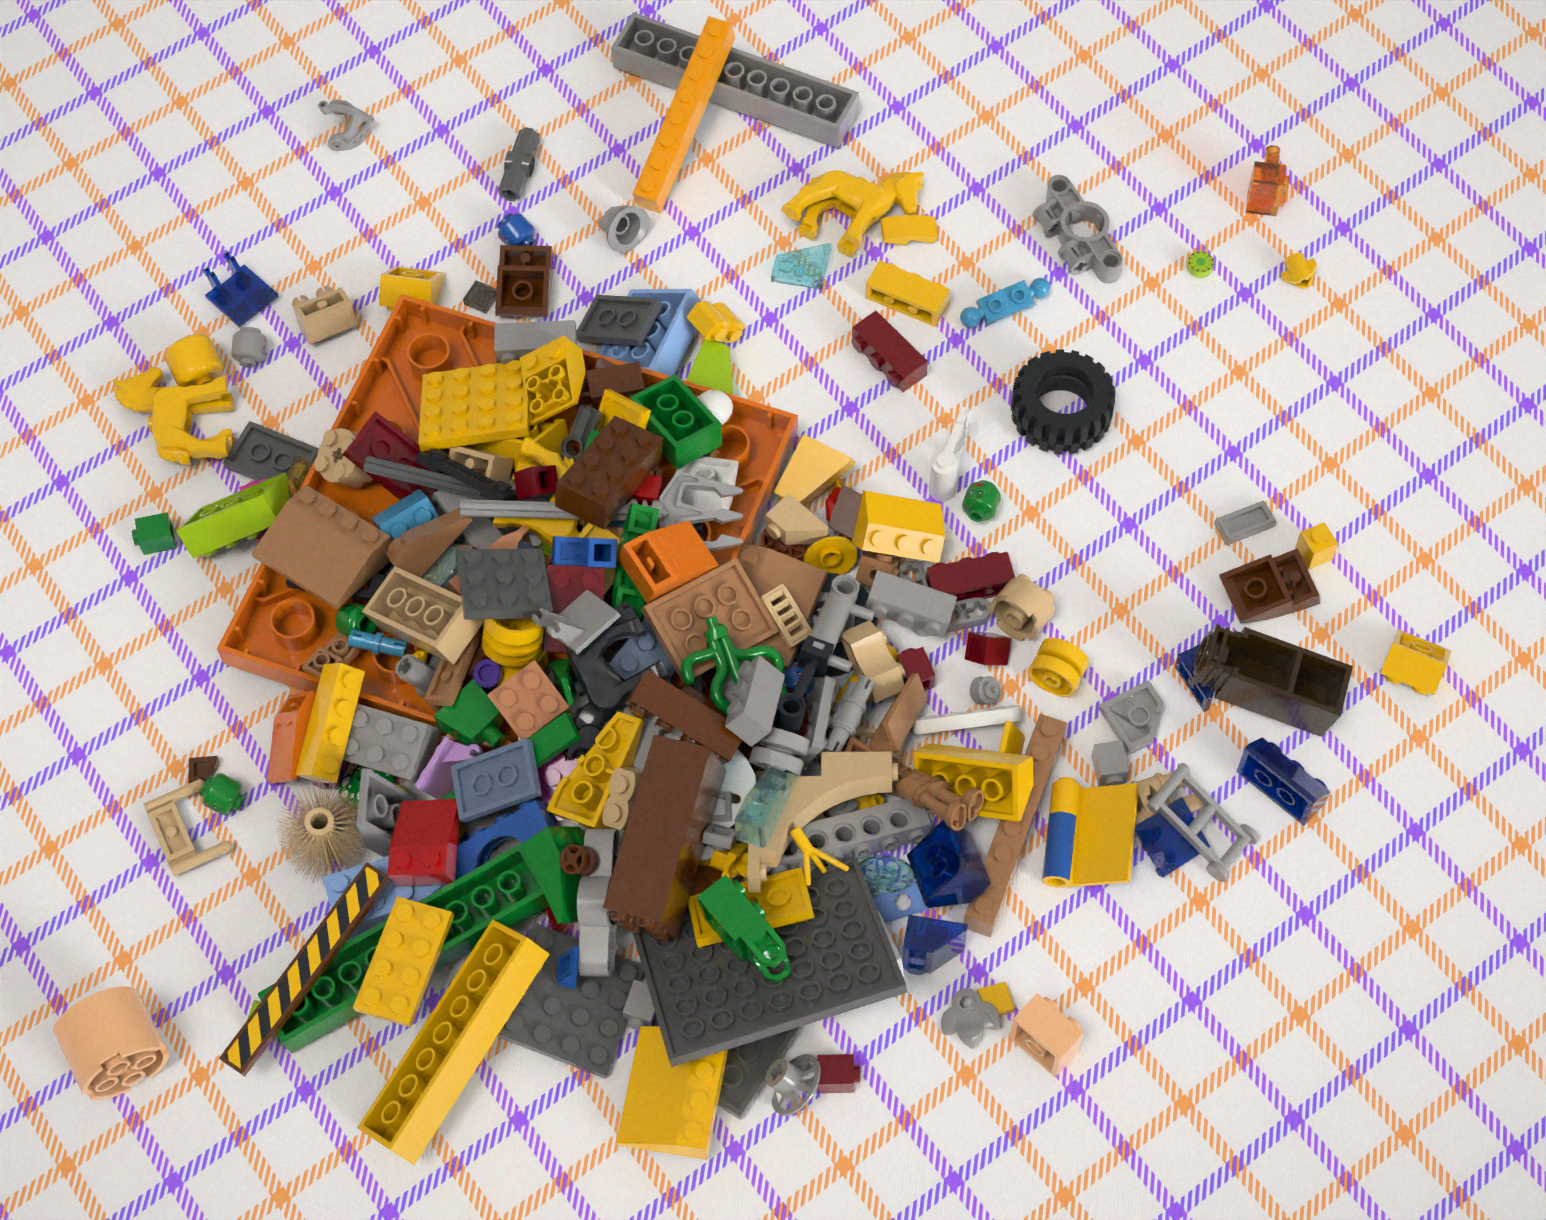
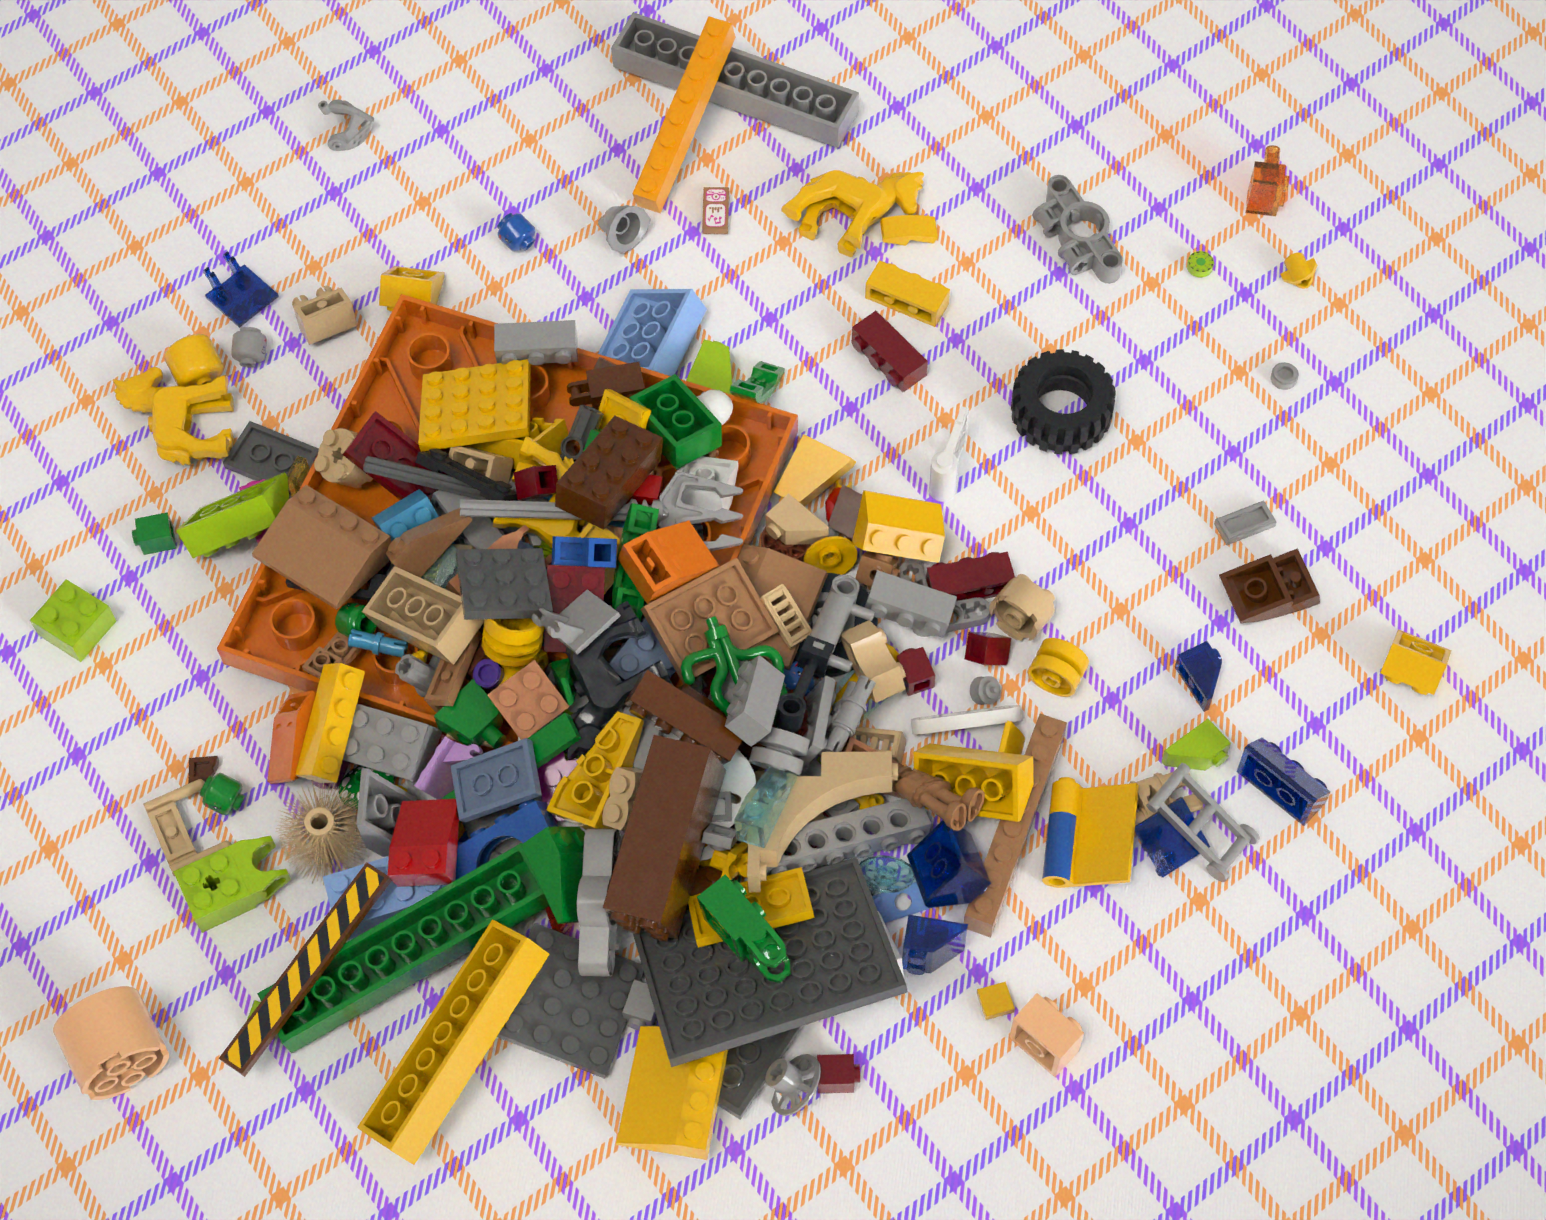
(73, 620): none -> lime brick
(236, 878): none -> lime brick
(403, 961): yellow plate -> none
(480, 297): clear smoke tile -> none
(519, 164): dark grey piece -> none
(524, 281): reddish brown slope -> none
(552, 378): yellow slope -> none
(568, 968): blue slope -> none
(571, 858): reddish brown wheel -> none
(618, 320): dark grey plate -> none
(715, 210): none -> tile
(716, 322): yellow brick -> none
(760, 385): none -> green slope
(802, 267): clear light blue wing -> none
(811, 852): yellow plant -> none
(900, 716): medium nougat panel -> none
(971, 1020): light grey plate -> none
(981, 501): green head -> none
(1005, 302): dark azure plate -> none
(1110, 763): light grey brick -> none
(1134, 716): light grey plate -> none
(1199, 748): none -> lime slope
(1272, 678): dark brown piece -> none
(1284, 376): none -> light grey tile
(1316, 545): yellow brick -> none

